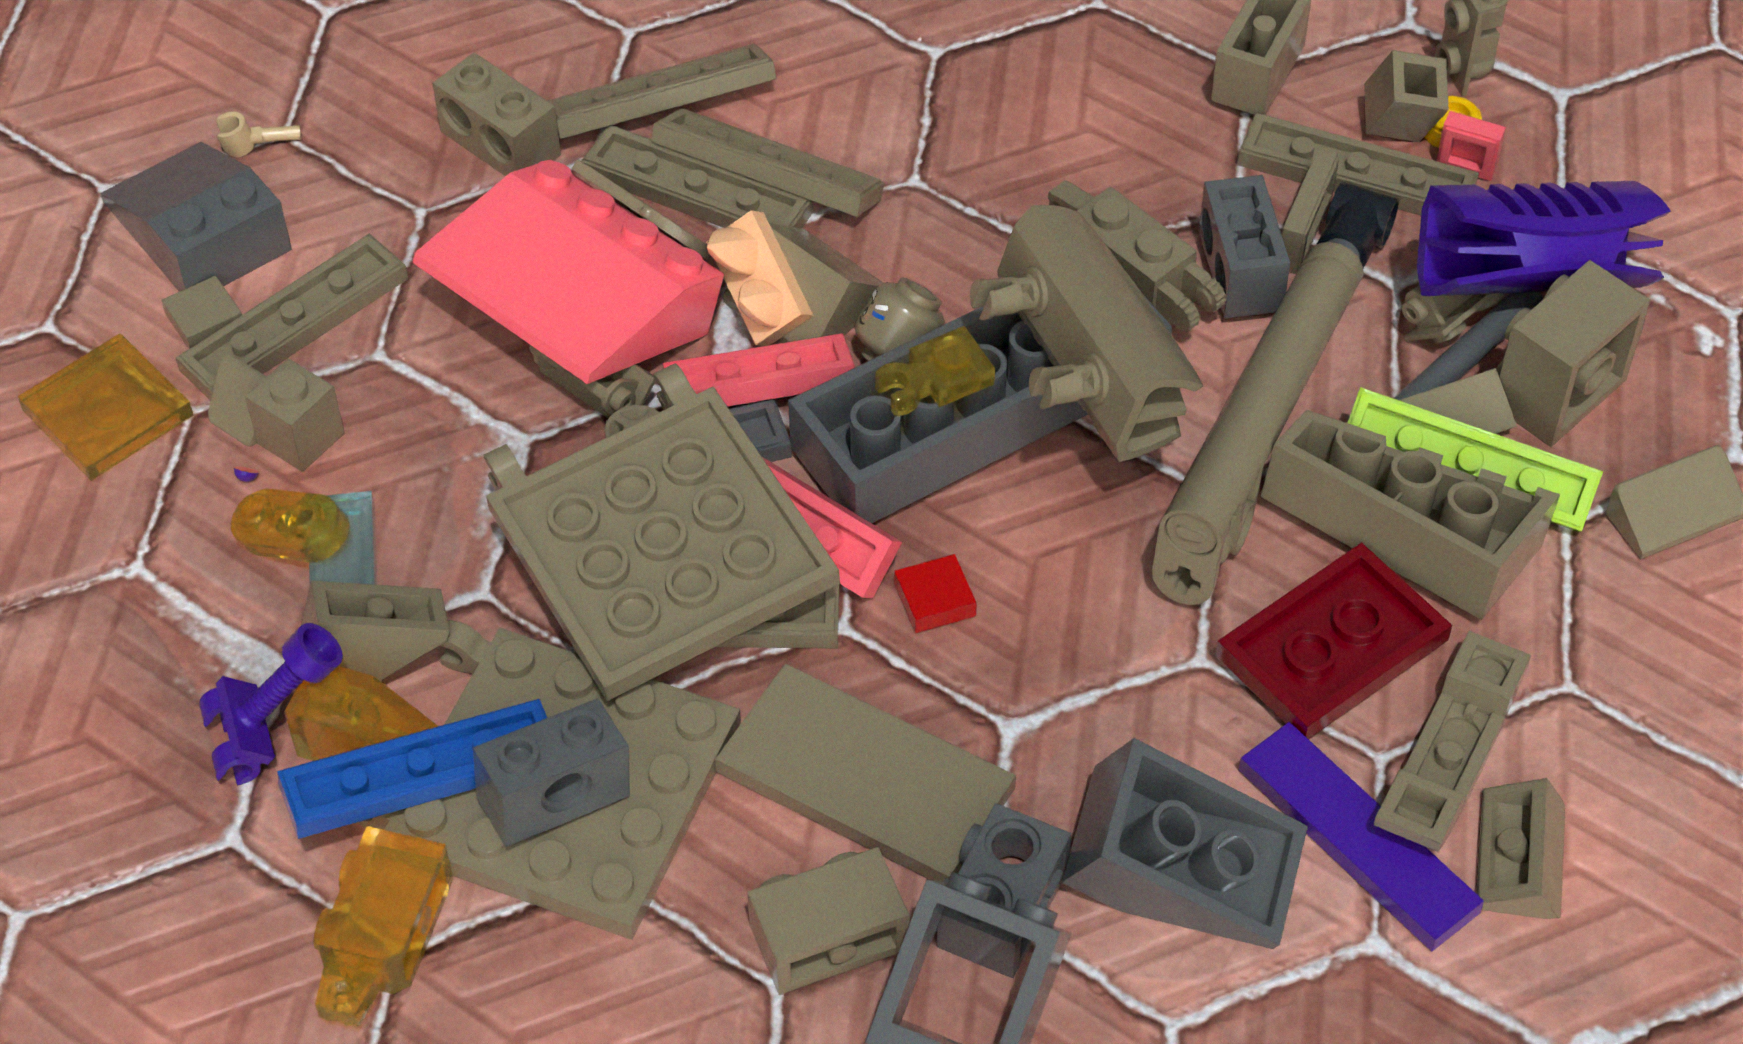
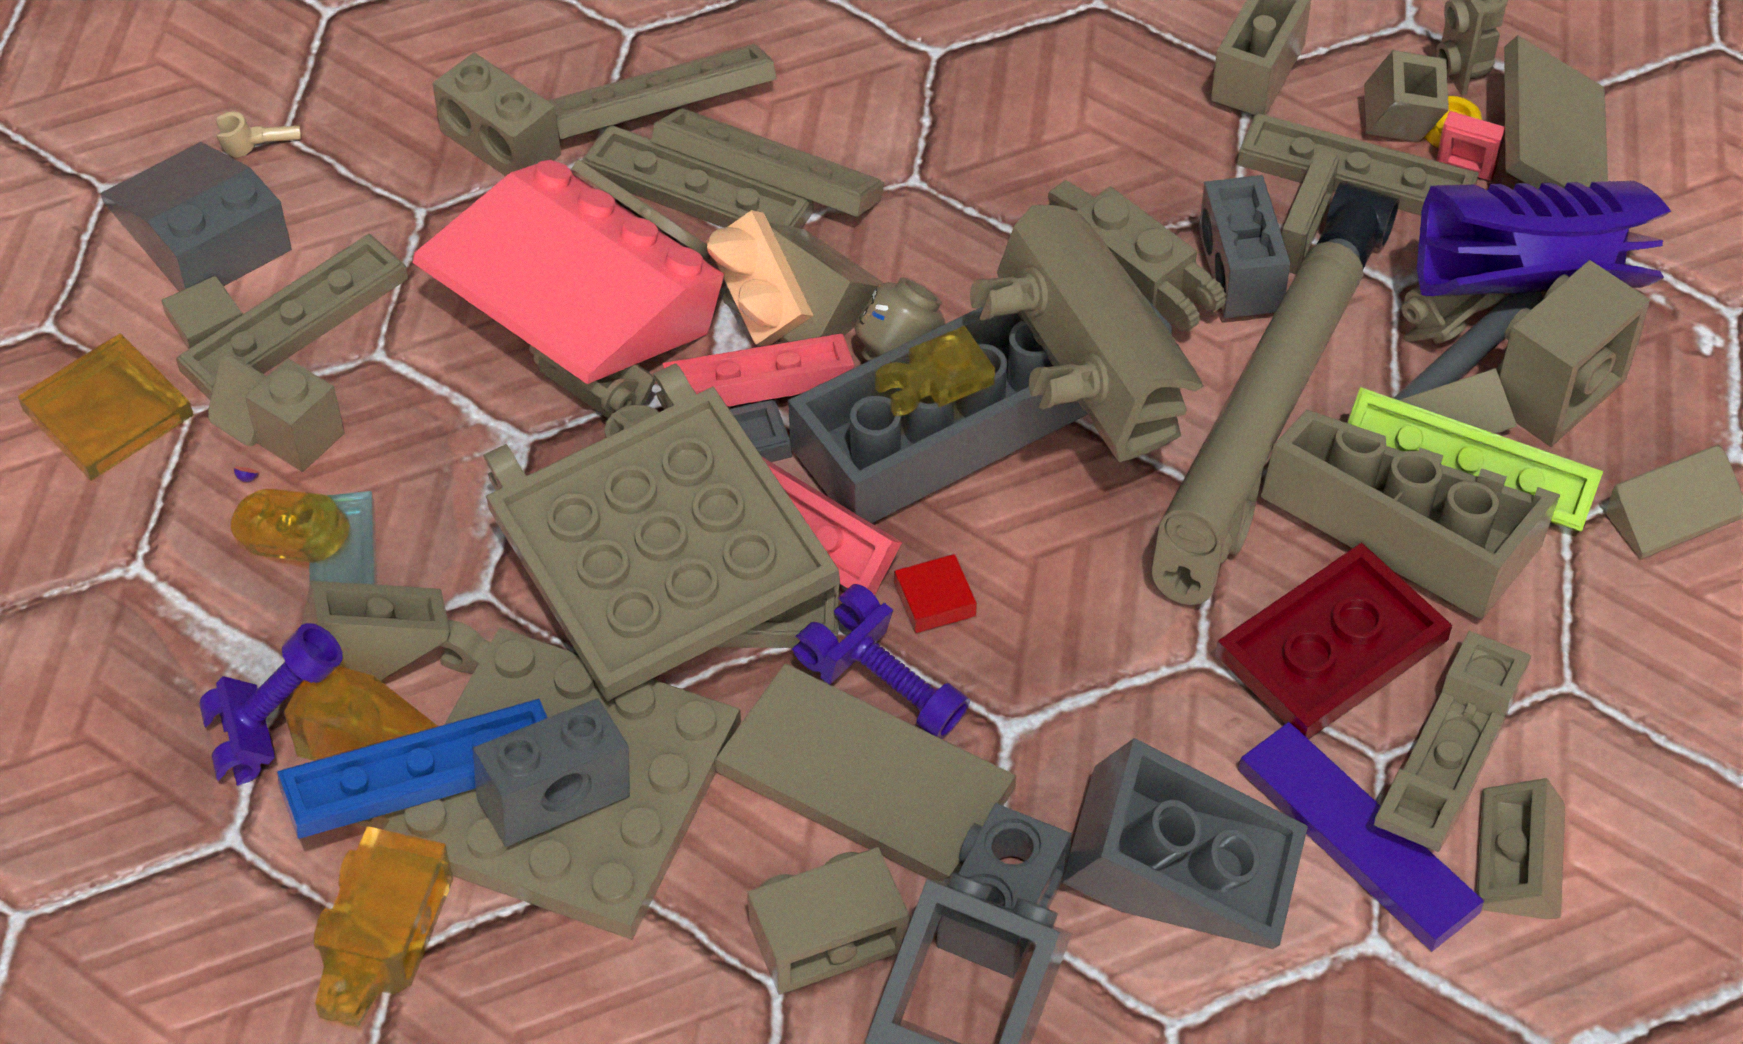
(868, 620): none -> dark purple bar
(1552, 119): none -> dark tan tile

